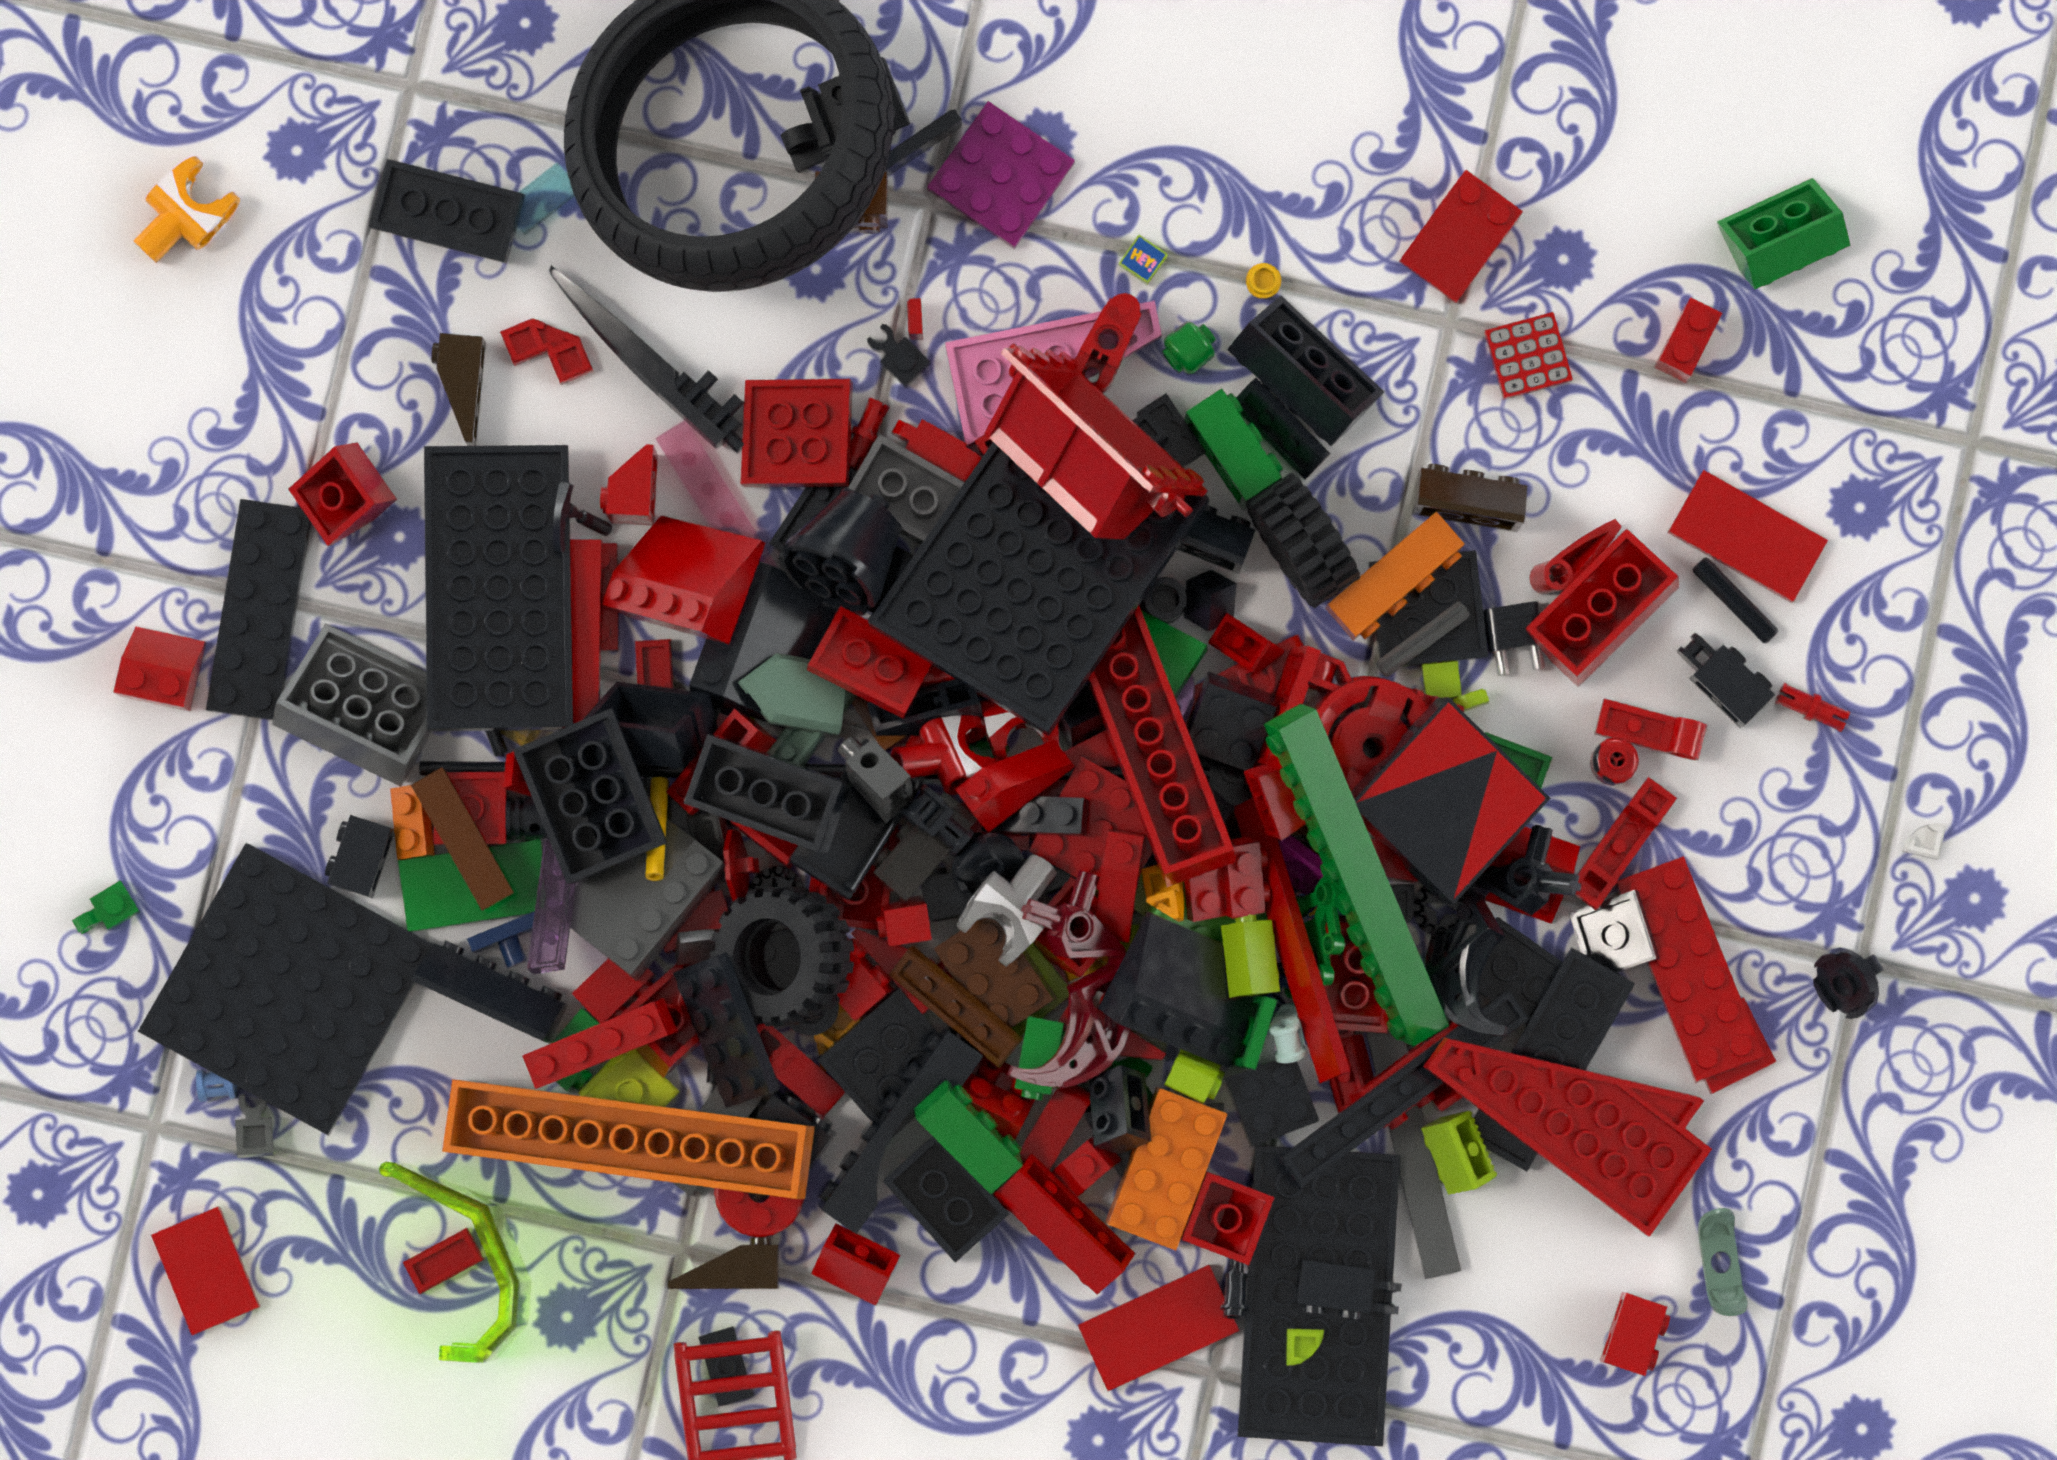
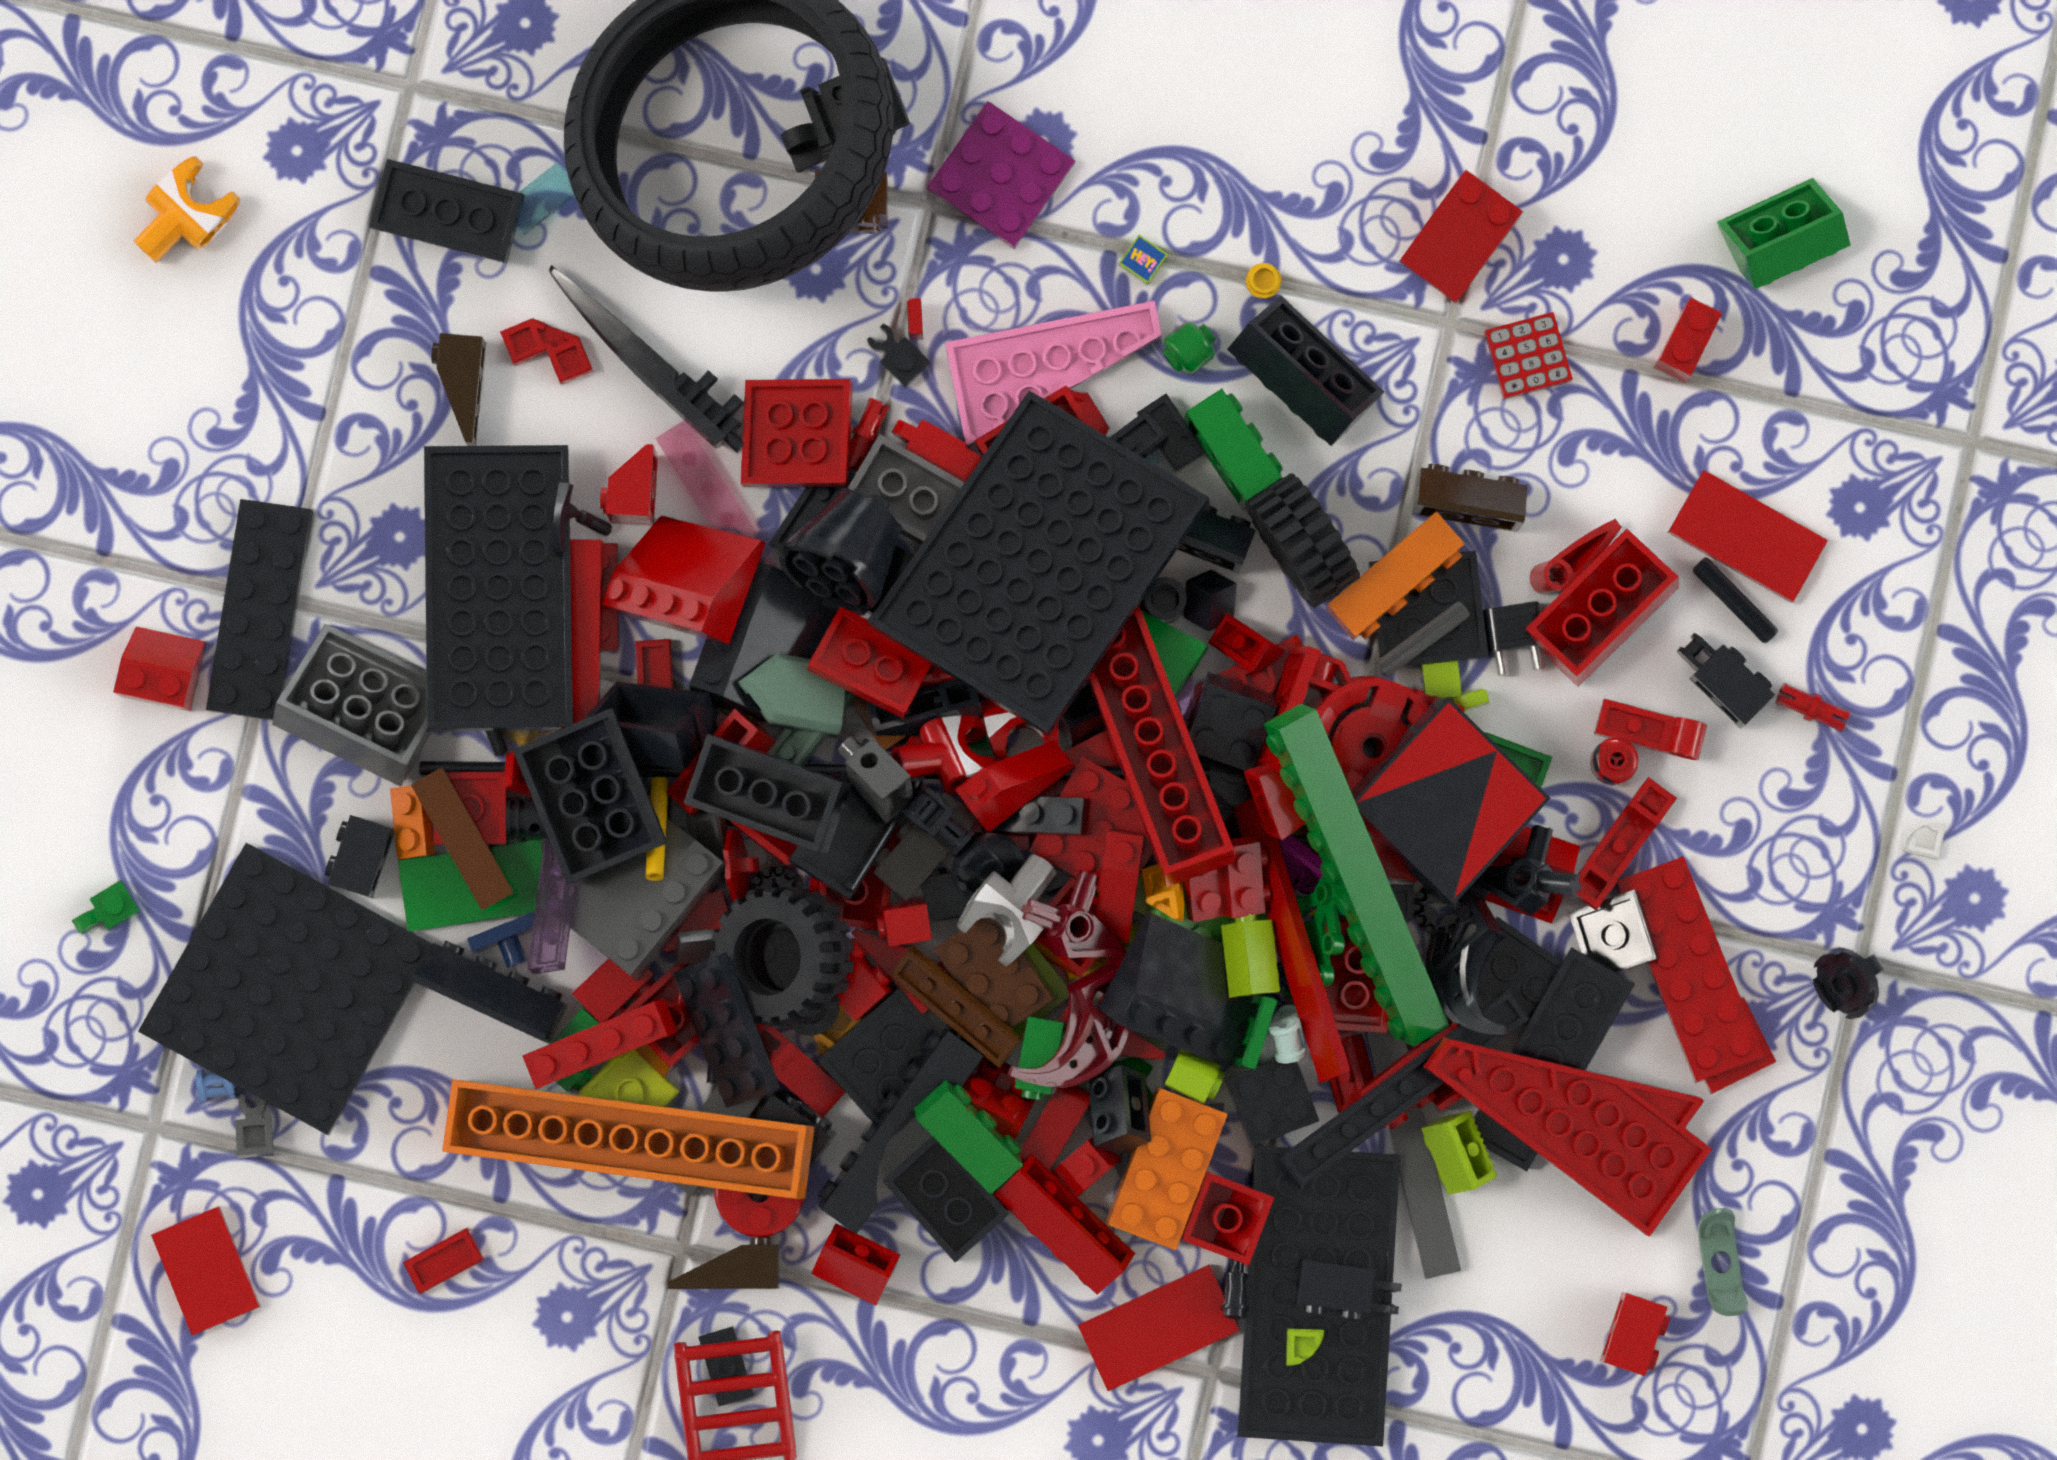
(342, 493): red slope -> none
(501, 1254): clear neon green windscreen -> none
(923, 140): black tile -> none
(1085, 447): red piece -> none
(1117, 318): red piece -> none
(1281, 429): black tile -> none

